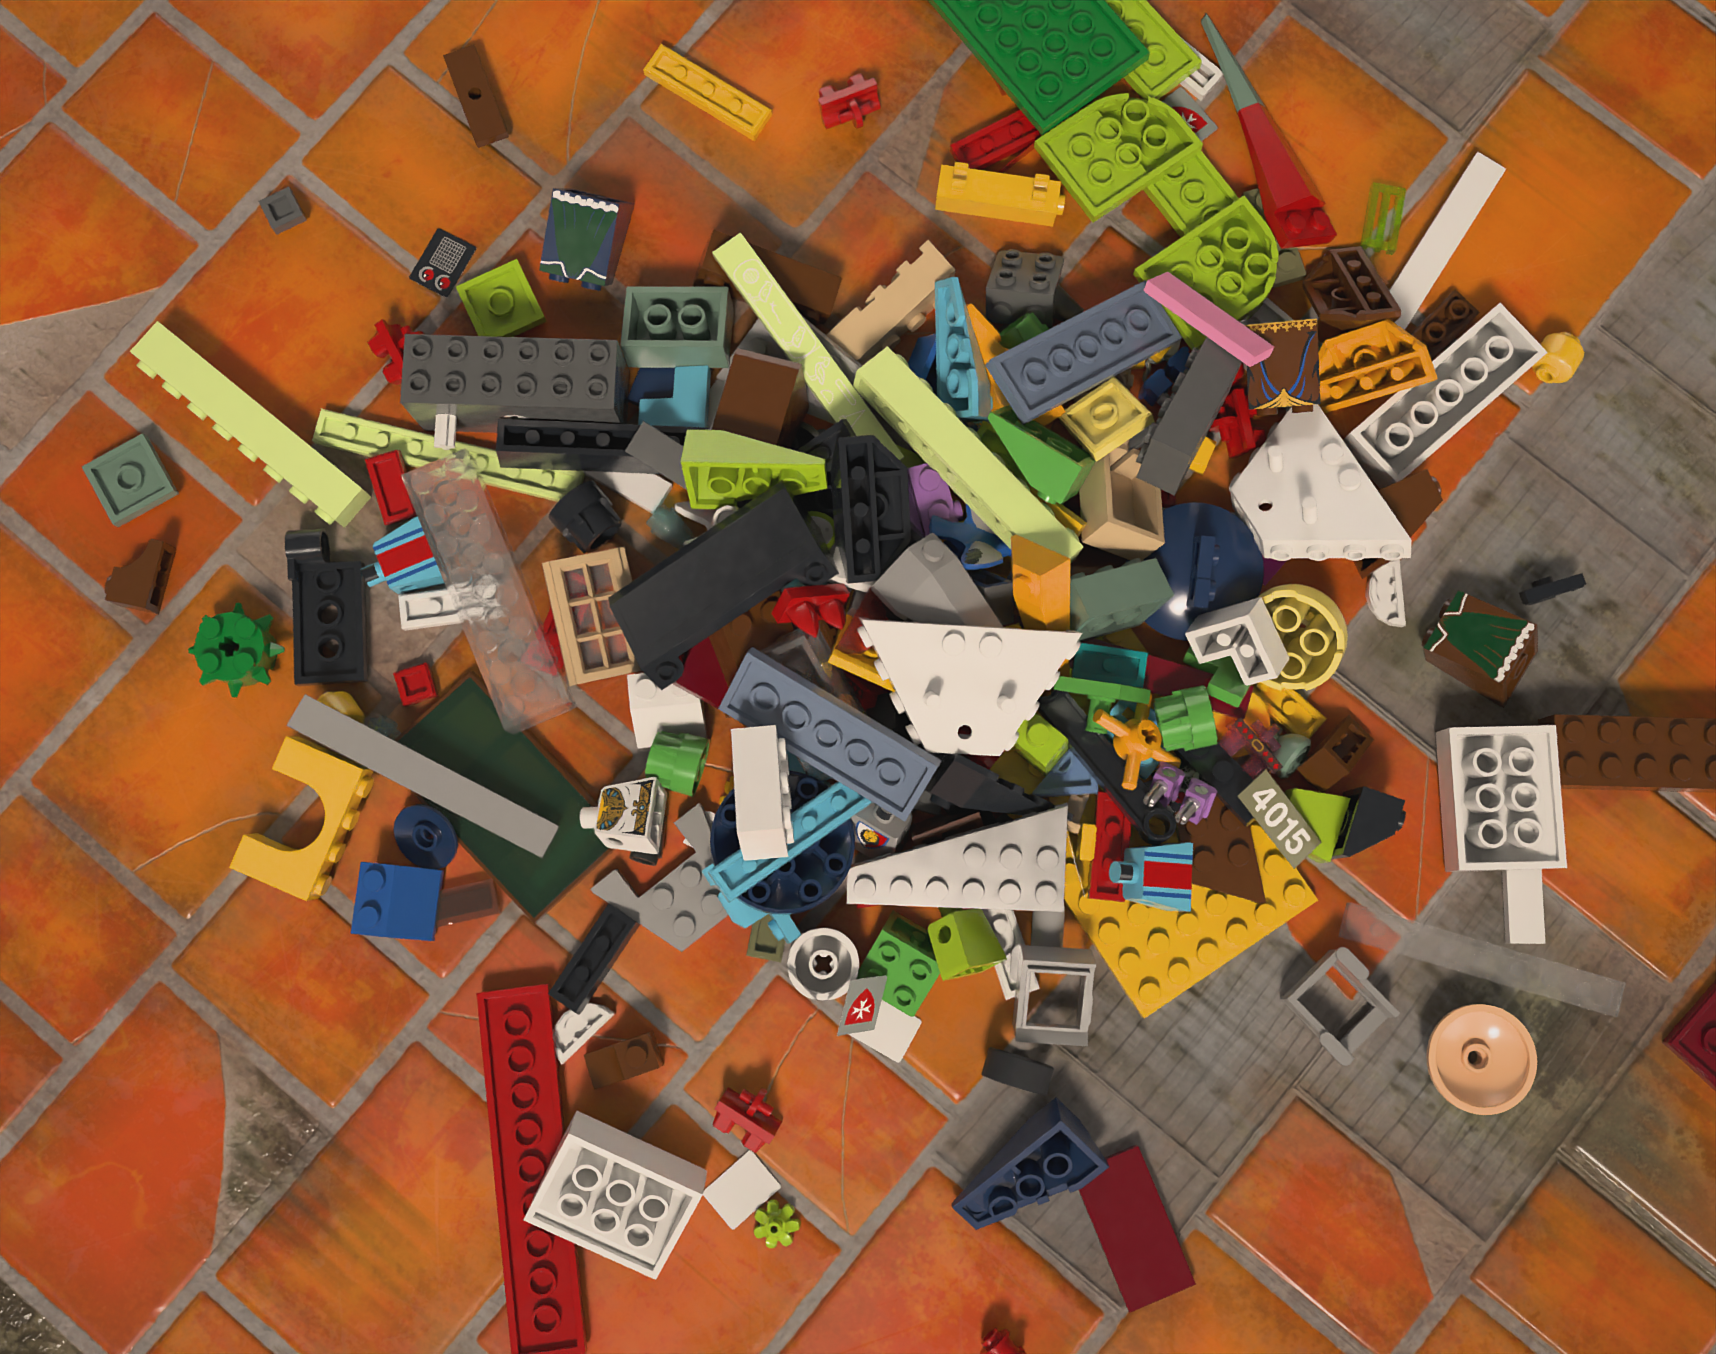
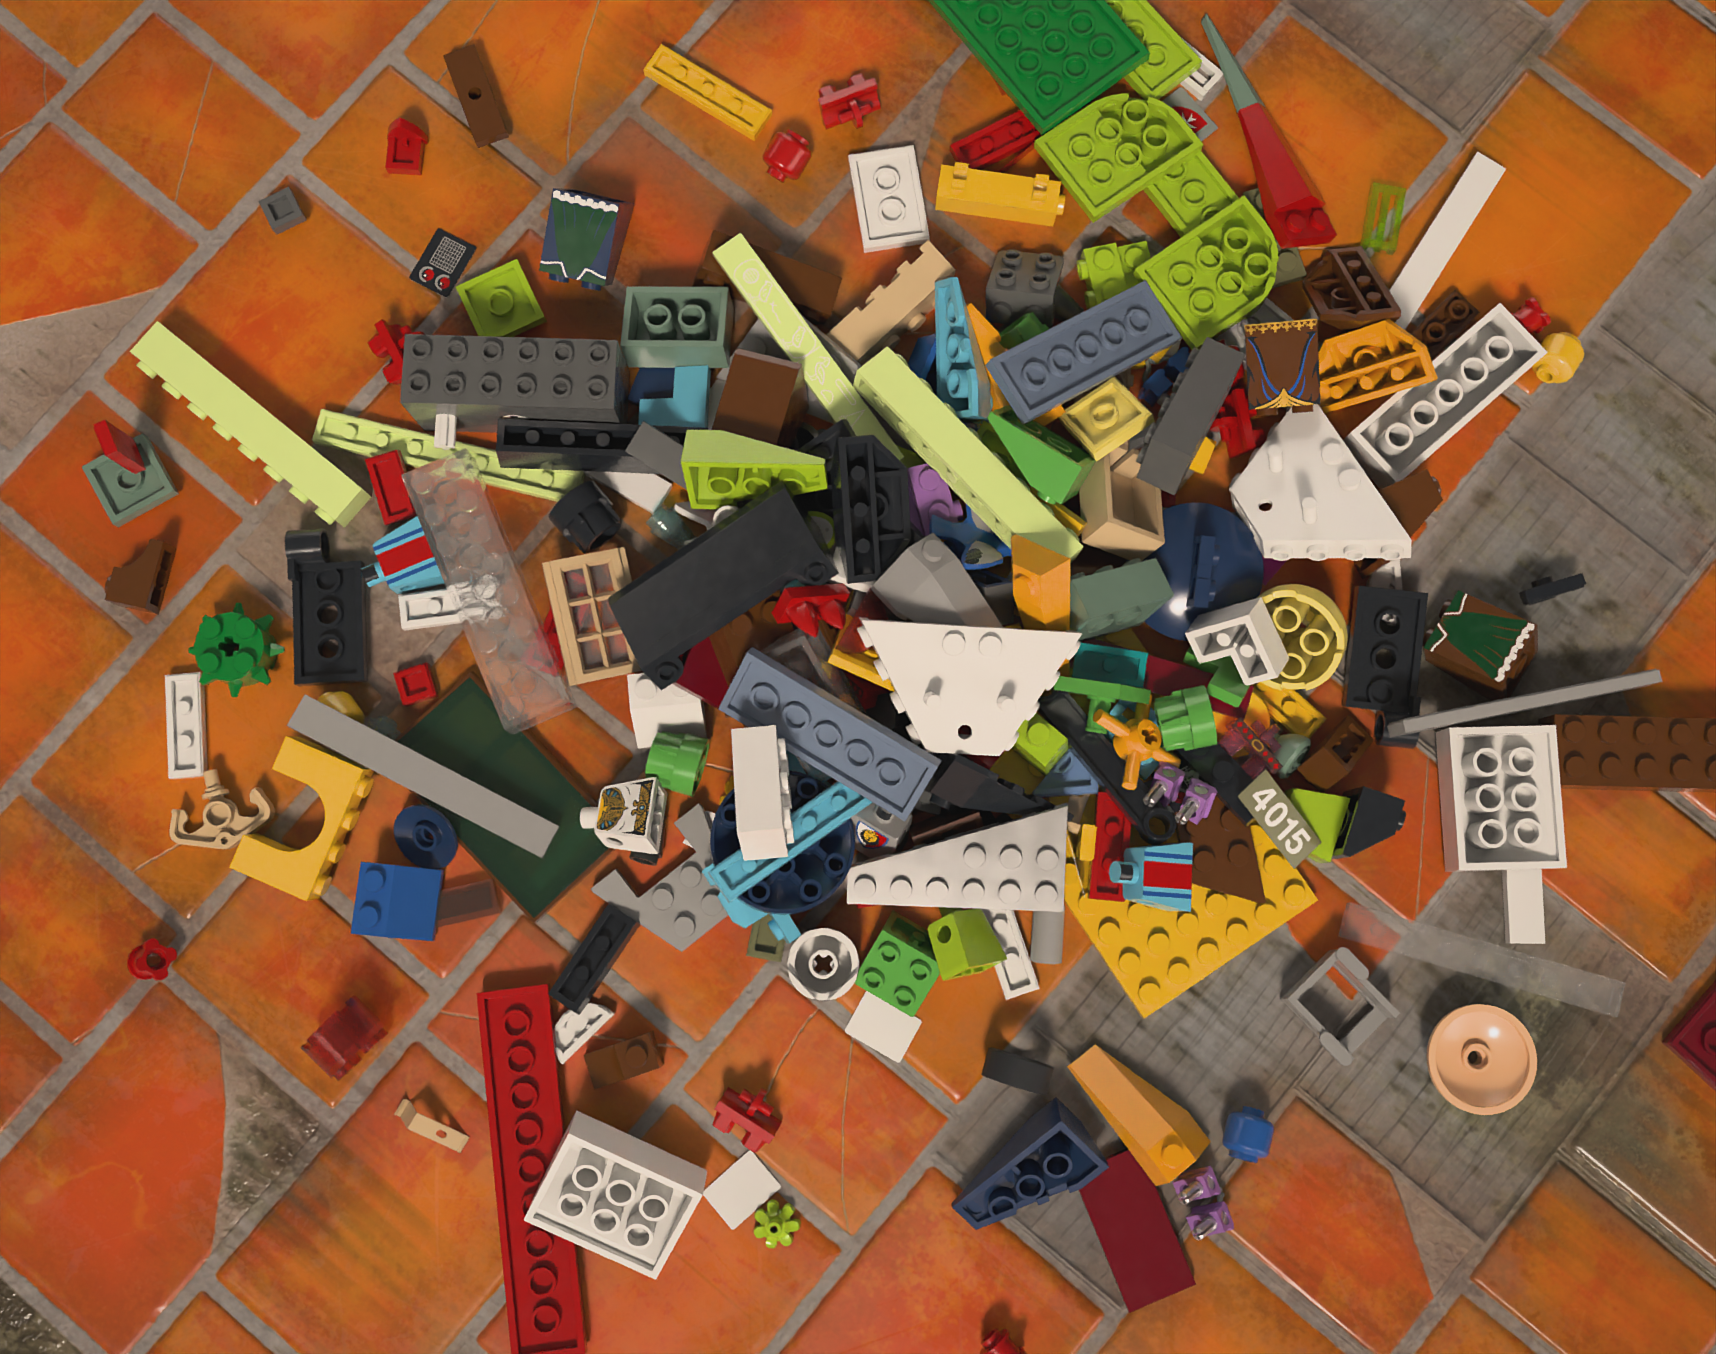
(119, 446): none -> red tile
(158, 960): none -> red brick
(186, 725): none -> white tile
(221, 818): none -> tan piece
(343, 1037): none -> clear red brick
(405, 148): none -> red tile
(428, 1127): none -> tan piece
(787, 155): none -> red head
(862, 1005): light grey sticker -> none
(888, 198): none -> white tile
(1055, 961): light grey piece -> none
(1110, 270): none -> lime plate
(1147, 1121): none -> light orange wedge
(1208, 319): bright pink tile -> none
(1208, 1218): none -> medium lavender piece
(1248, 1134): none -> blue head
(1390, 689): none -> black hinge
(1523, 703): none -> light grey tile
(1532, 316): none -> red brick

